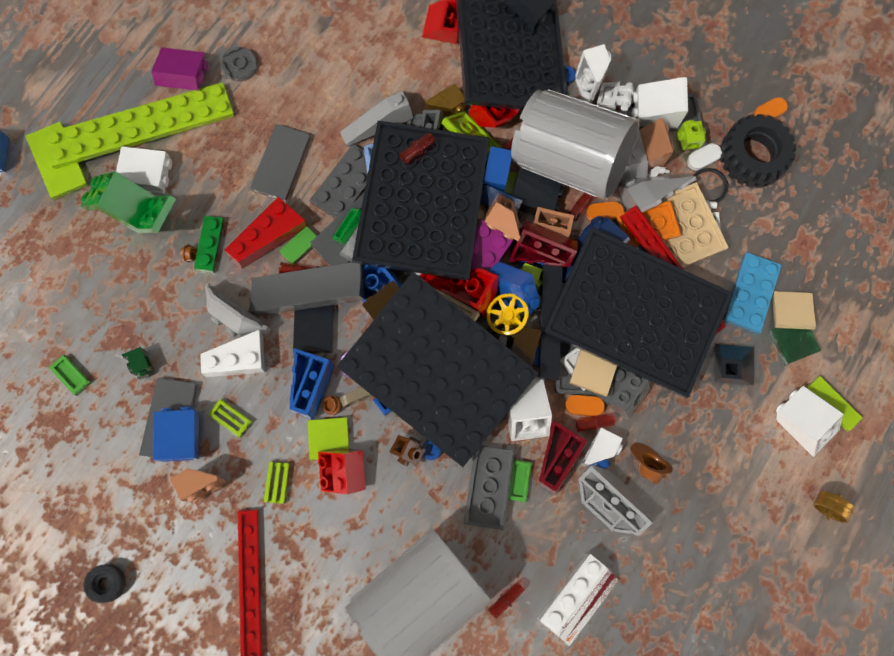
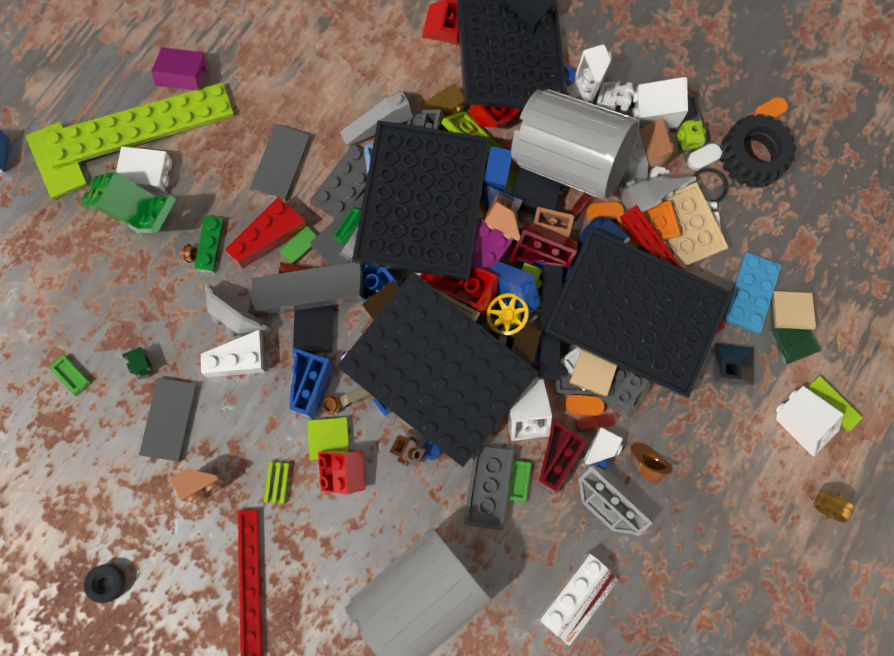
(176, 435): blue brick -> none
(239, 64): dark grey tile -> none
(242, 427): lime tile -> none
(417, 148): clear red axle -> none
(506, 600): clear red axle -> none

